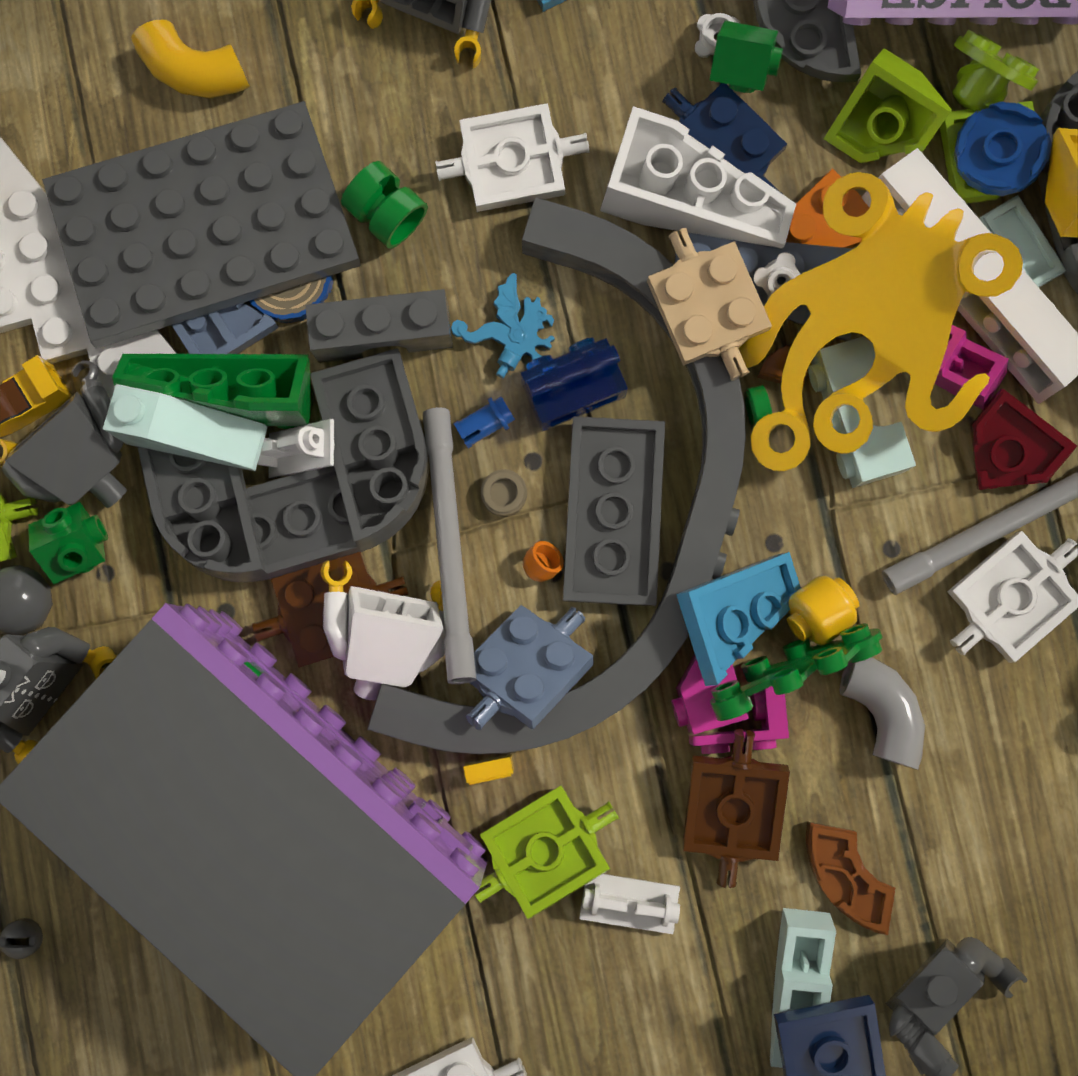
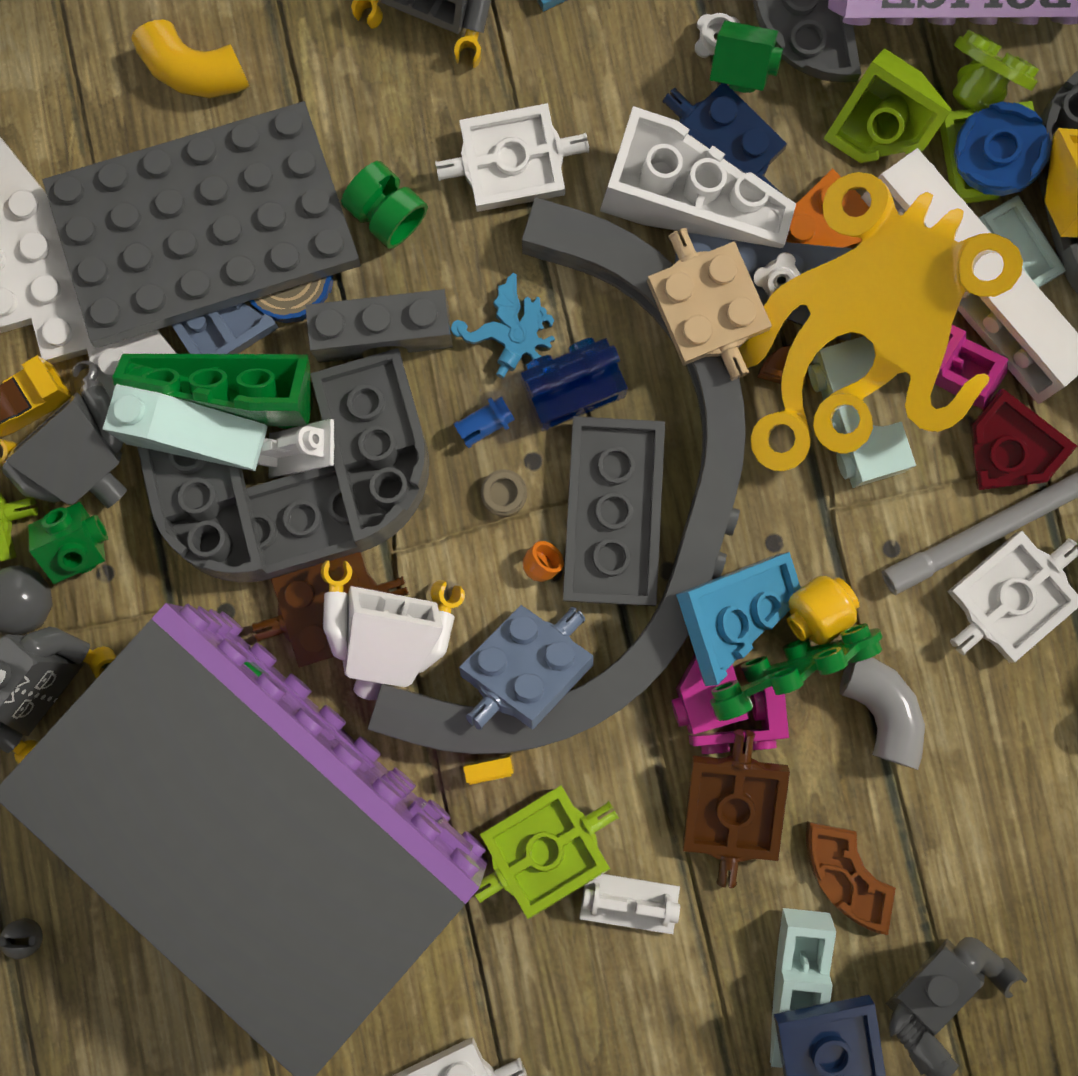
(458, 641): light grey piece -> none
(756, 404): green tile -> none

